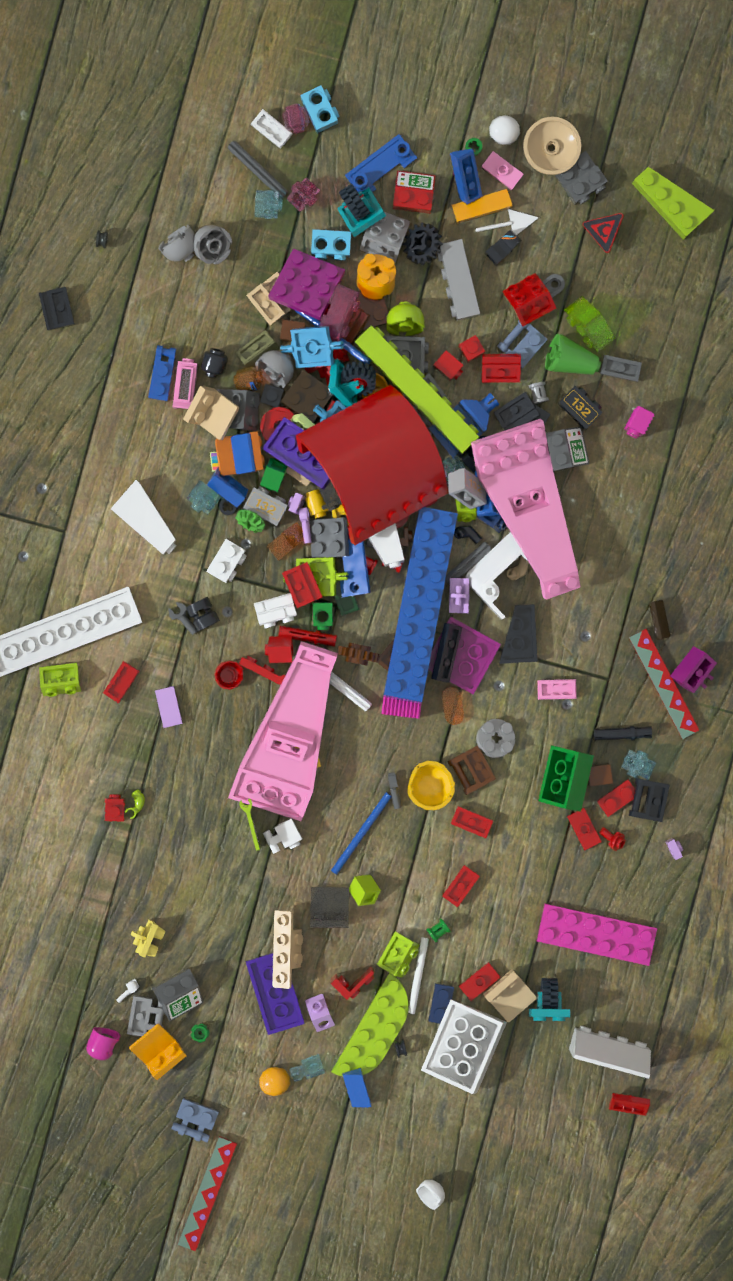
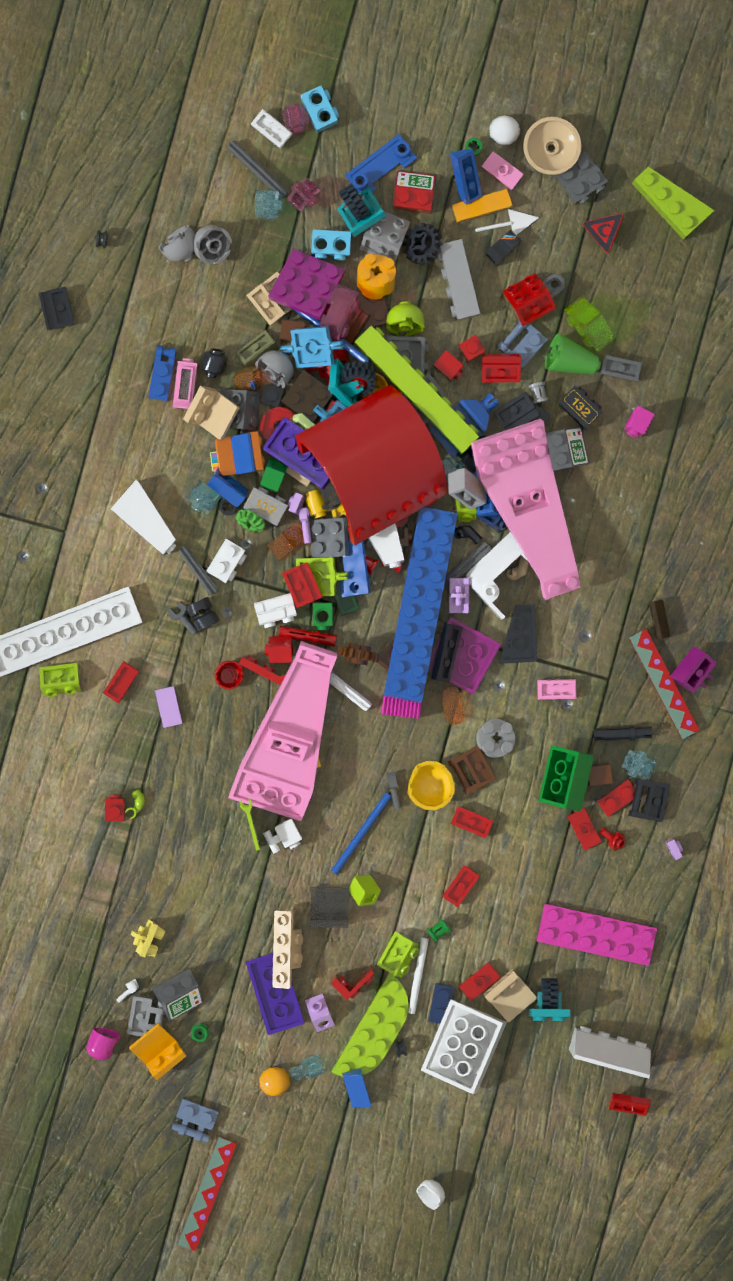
(198, 570): none -> dark grey axle

